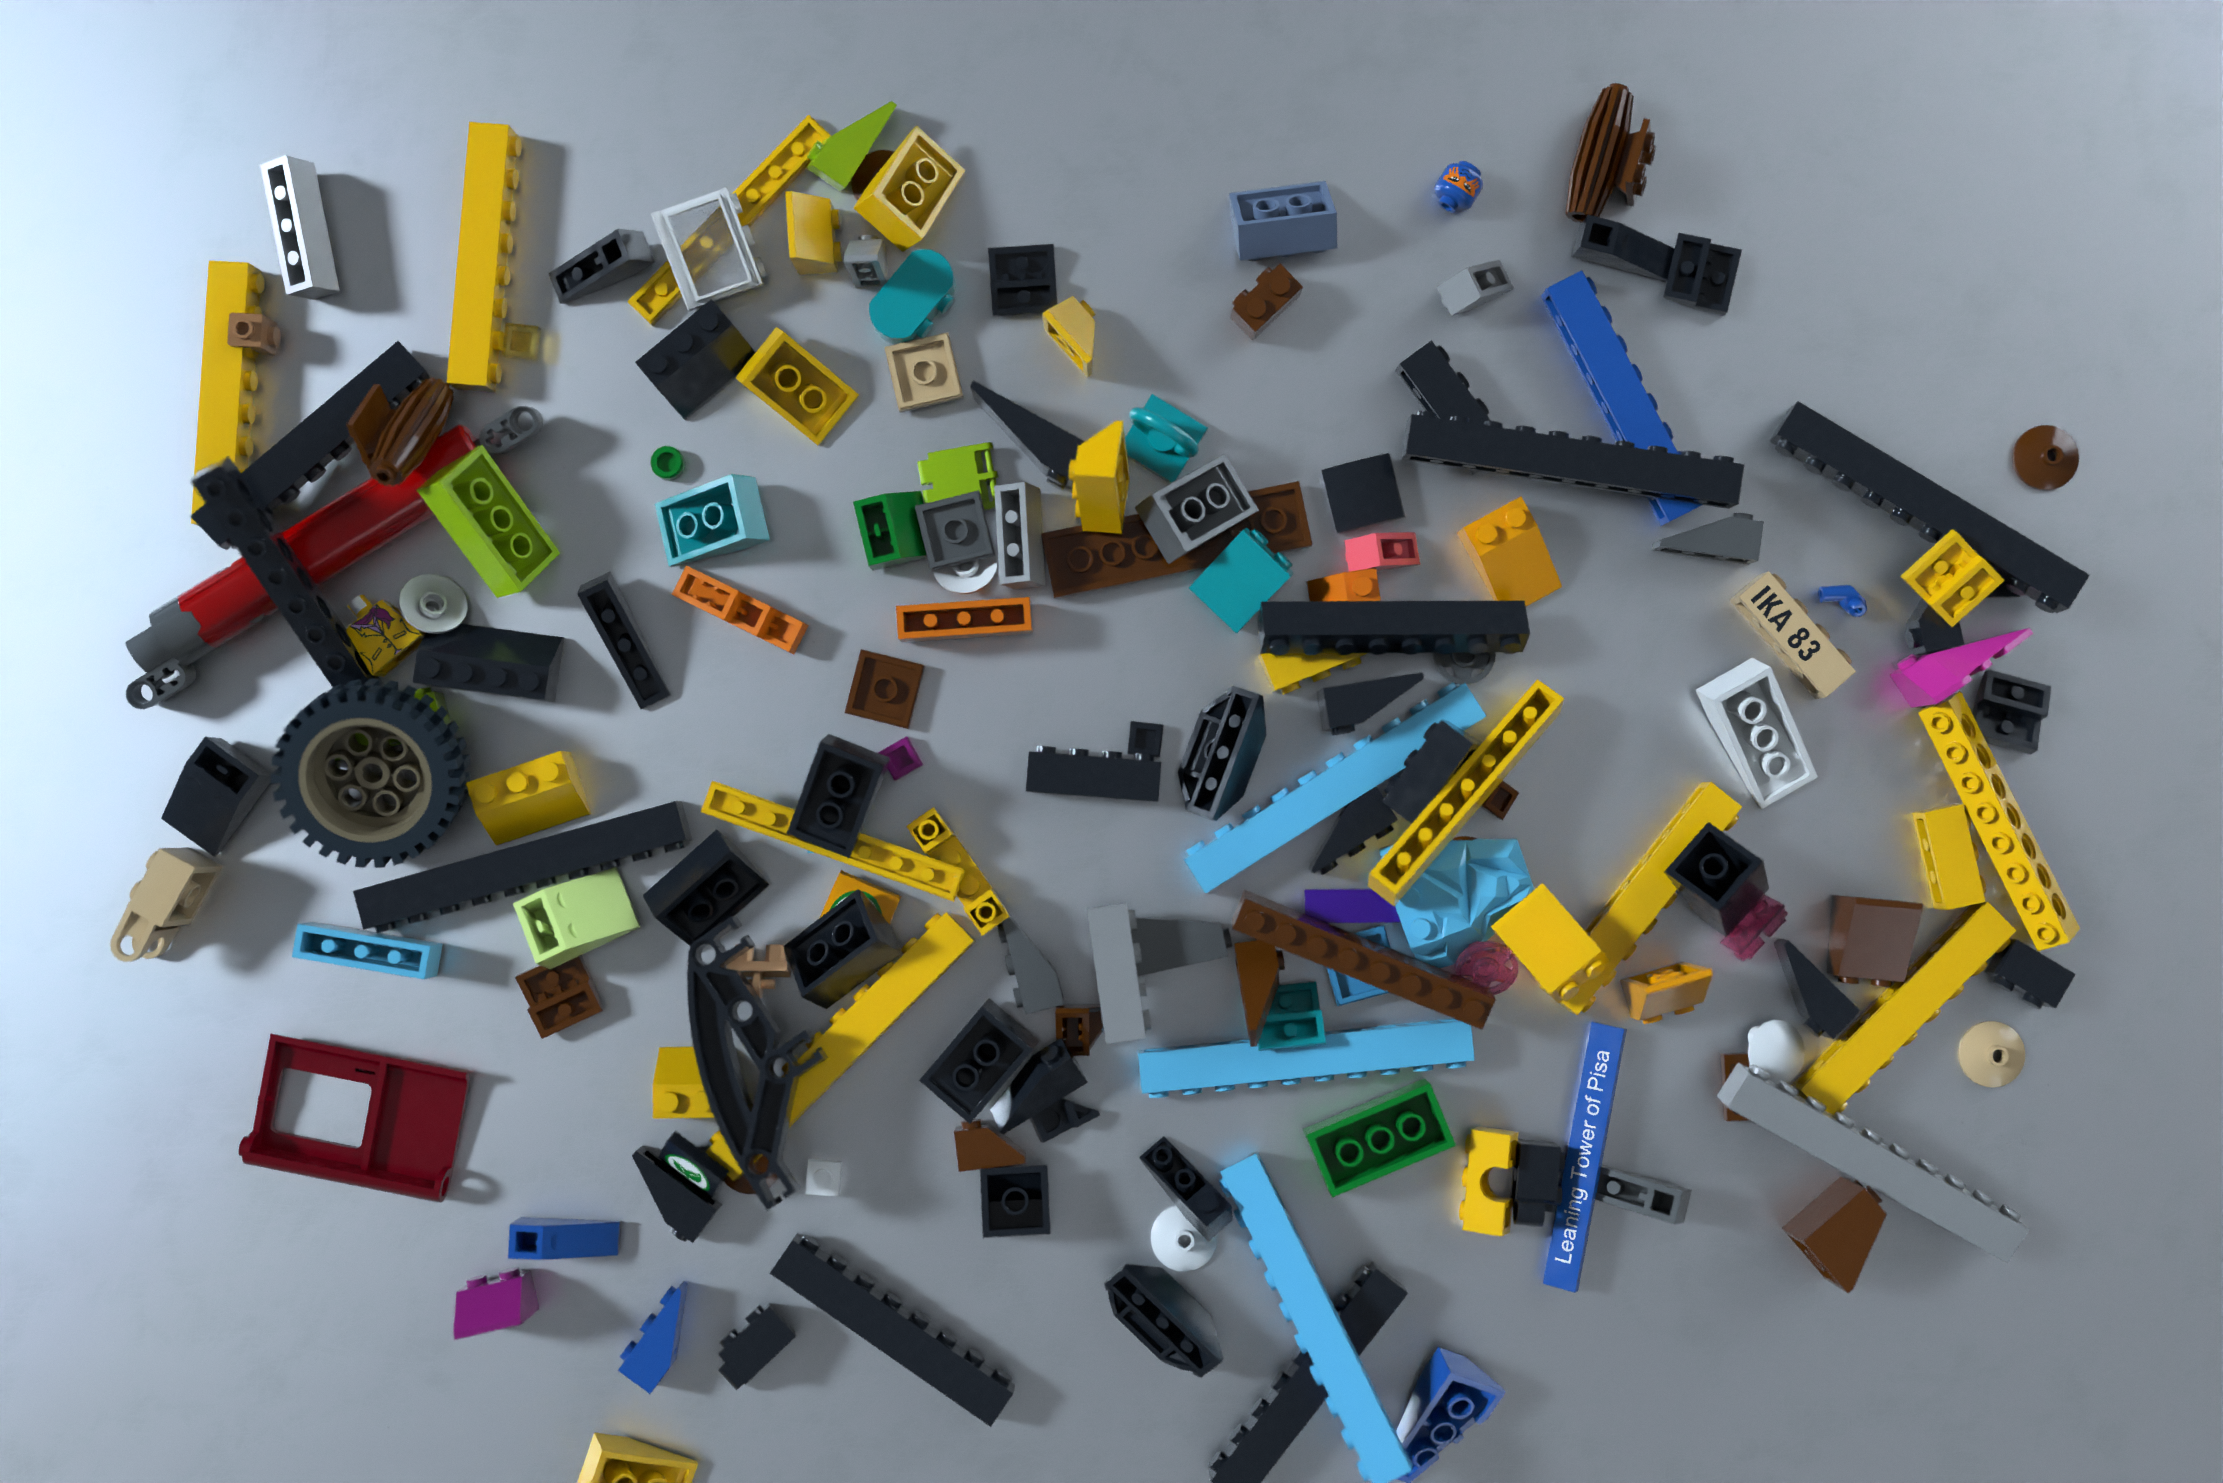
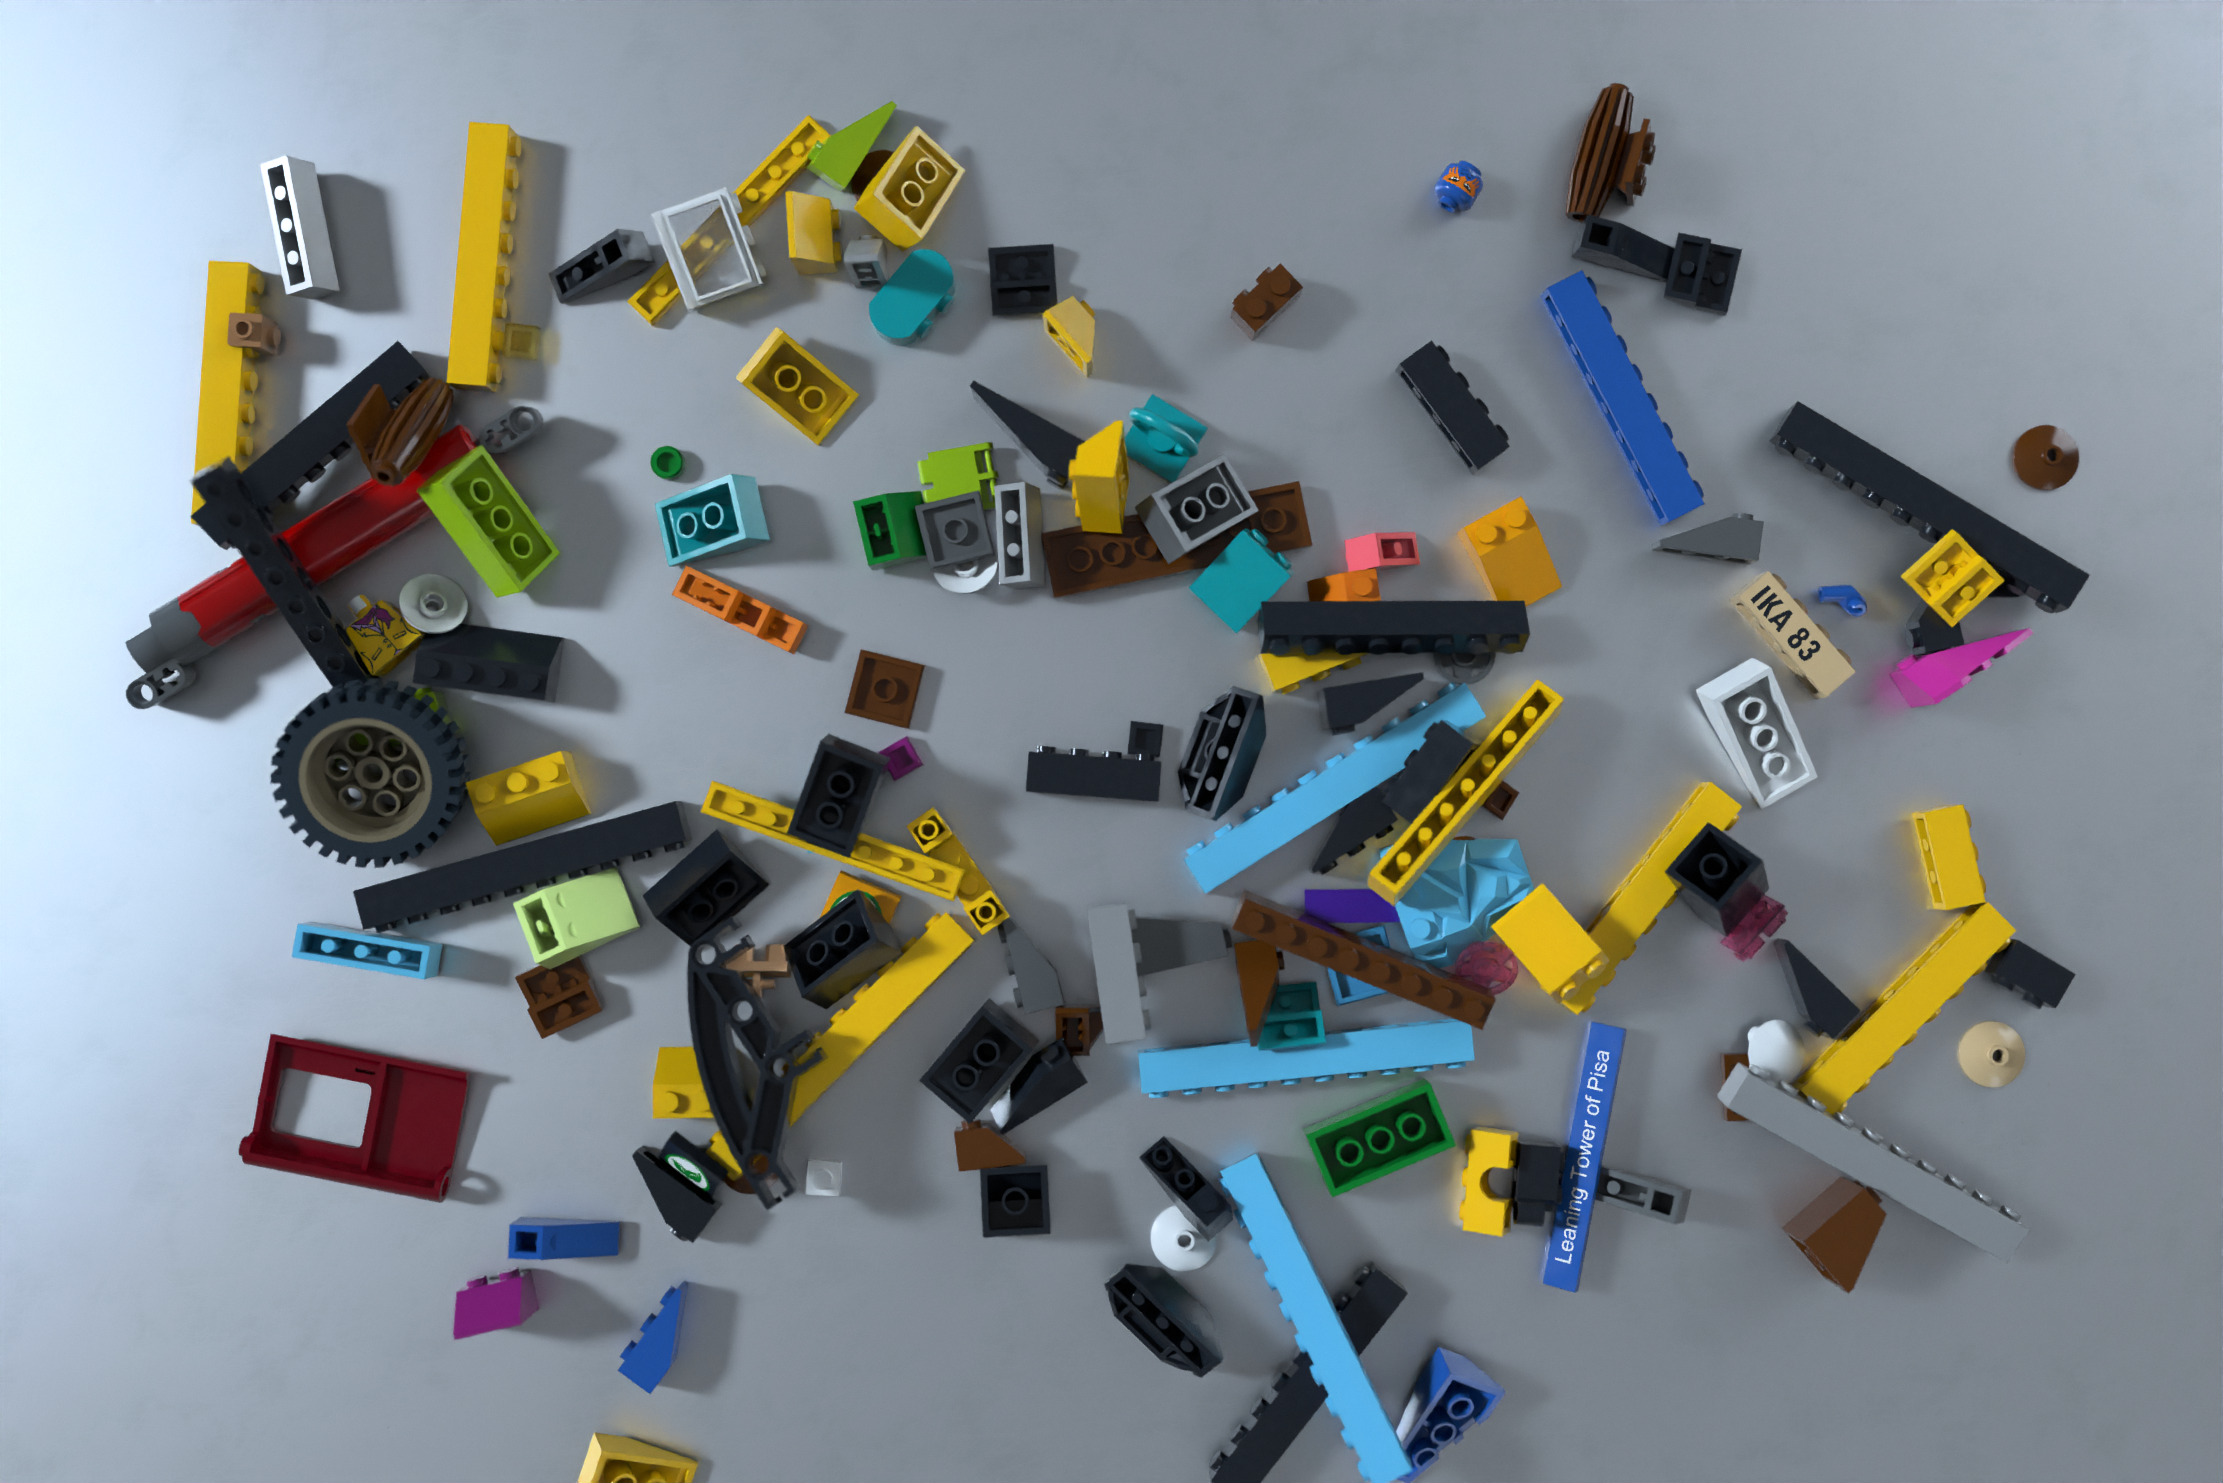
(164, 901): tan brick -> none
(214, 794): black slope -> none
(623, 639): black slope -> none
(696, 359): black slope -> none
(754, 1345): black hinge -> none
(894, 1329): black brick -> none
(923, 372): tan plate -> none
(964, 619): orange brick -> none
(1060, 1118): black slope -> none
(1283, 221): sand blue slope -> none
(1363, 493): black slope -> none
(1474, 287): light grey slope -> none
(1572, 461): black brick -> none
(1666, 990): light orange slope -> none
(1871, 939): reddish brown slope -> none
(1999, 822): yellow brick -> none
(2011, 710): black slope -> none

